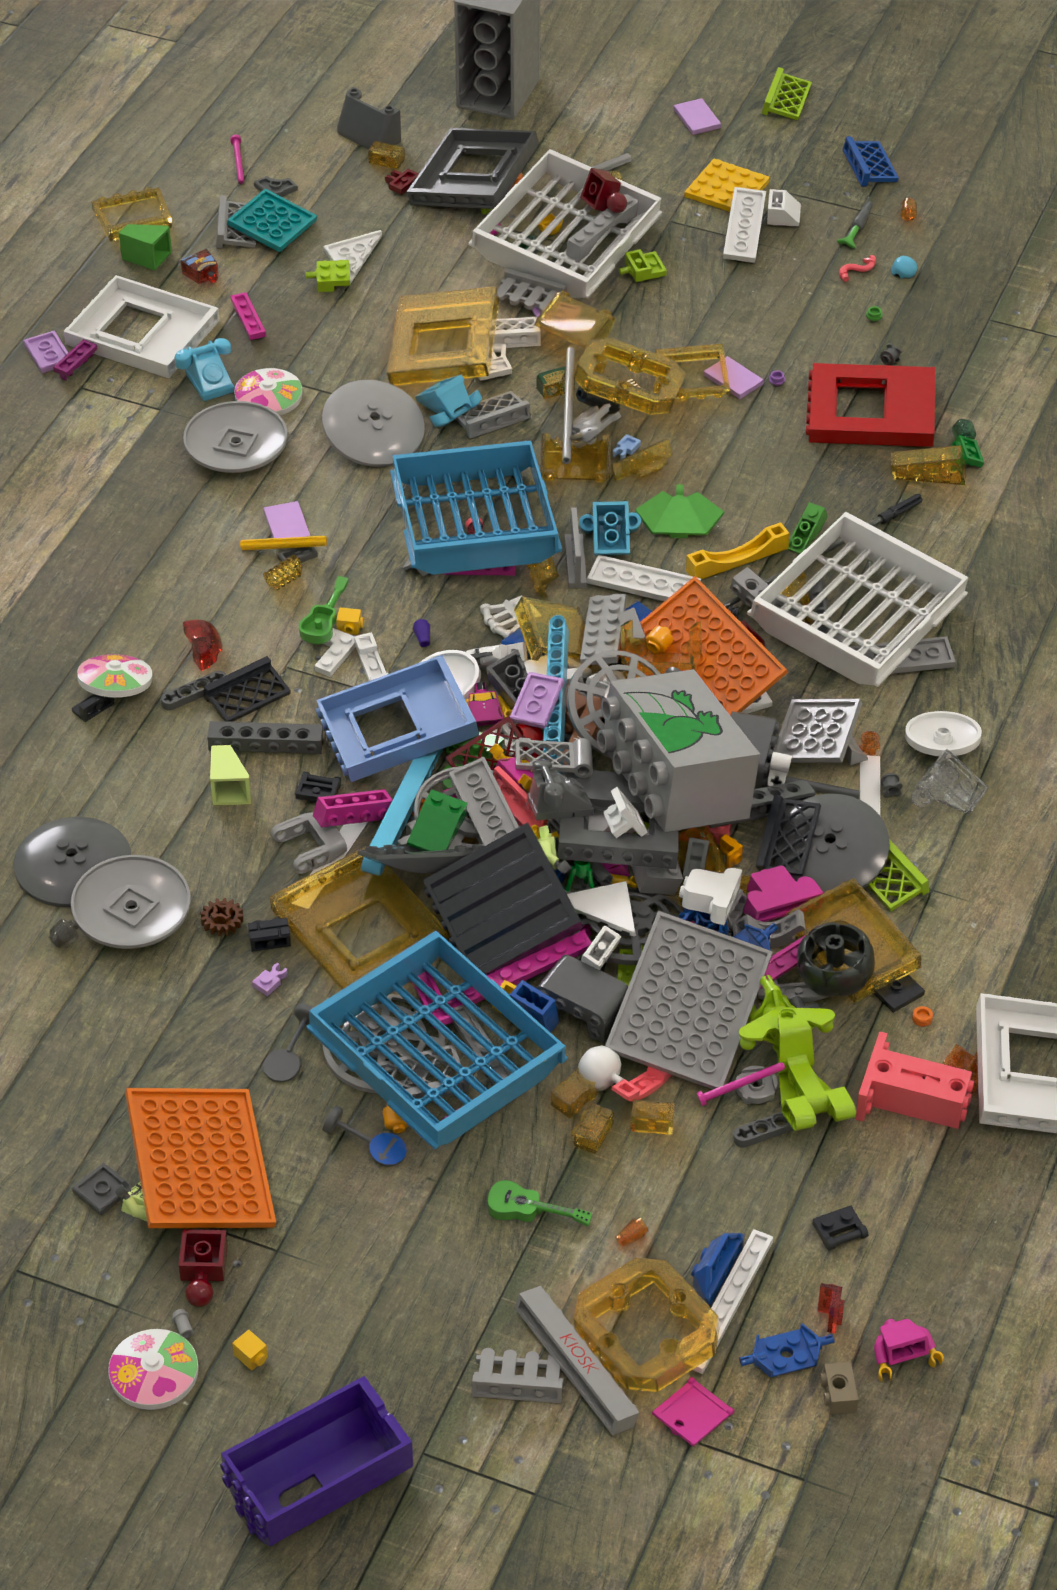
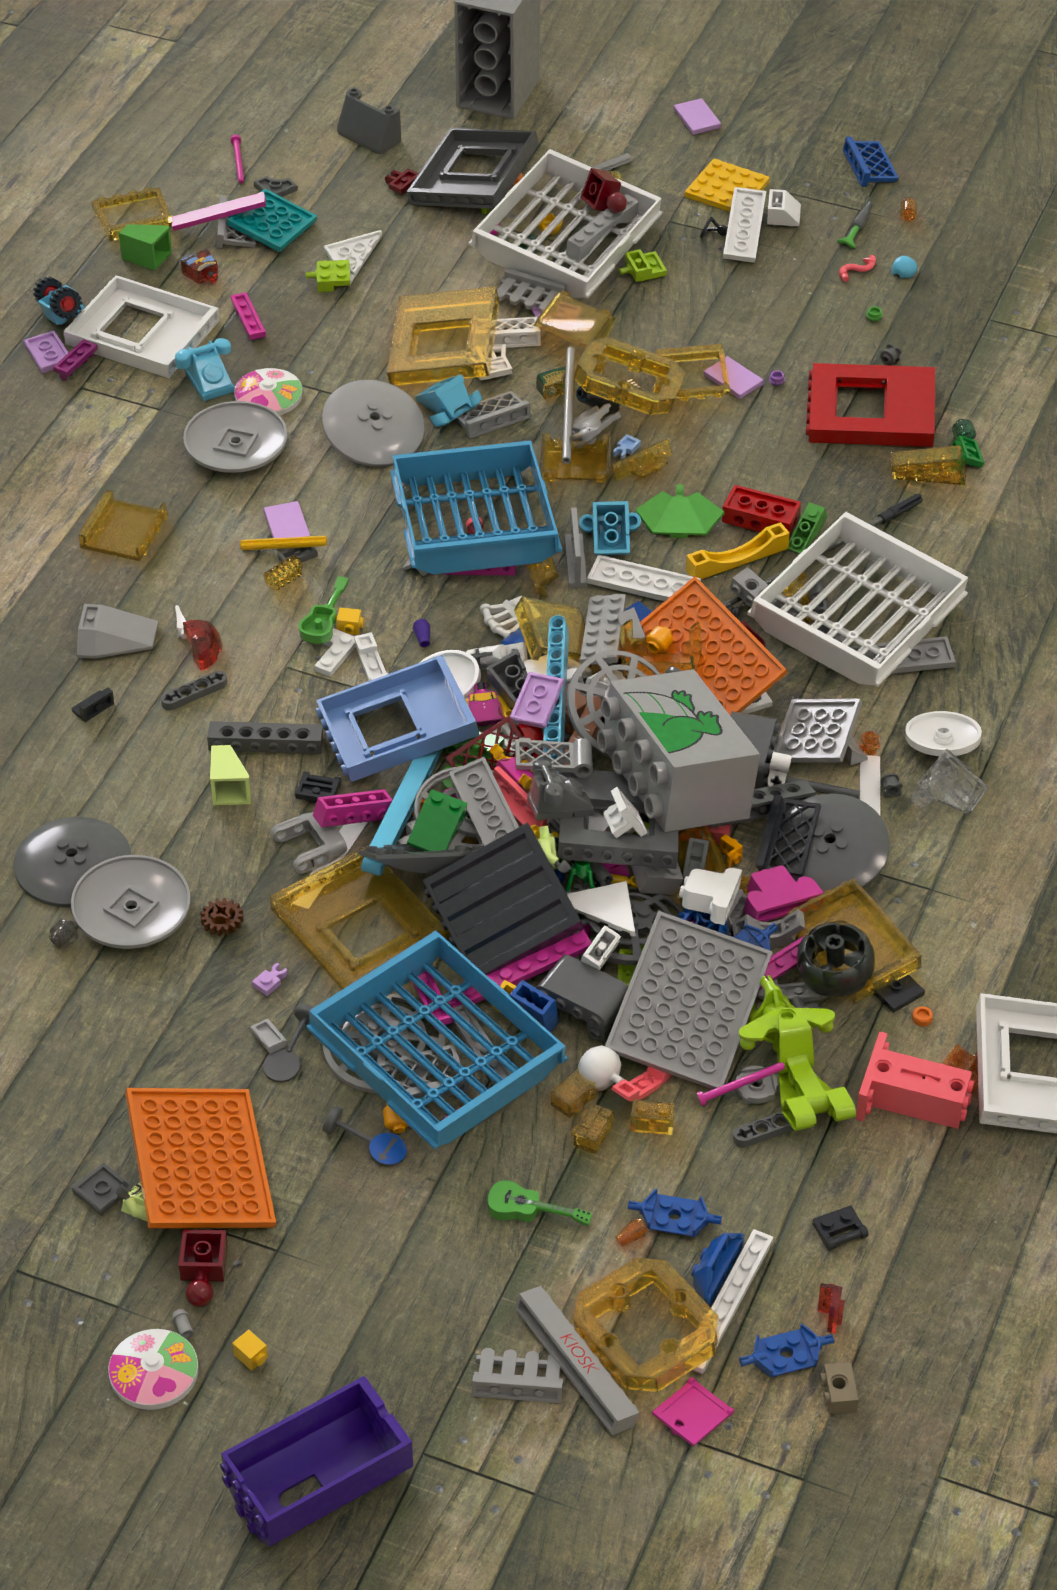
(57, 300): none -> brick
(113, 632): none -> light grey wedge
(114, 675): dish -> none
(121, 527): none -> clear yellow panel
(180, 619): none -> white piece
(218, 211): none -> tile
(239, 680): black fence -> none
(268, 1036): none -> light grey tile
(269, 934): black brick -> none
(386, 155): clear yellow brick -> none
(659, 1207): none -> blue plate
(722, 229): none -> black piece
(759, 509): none -> red brick
(776, 92): lime fence -> none
(902, 1342): dark pink torso -> none
(908, 872): lime fence -> none

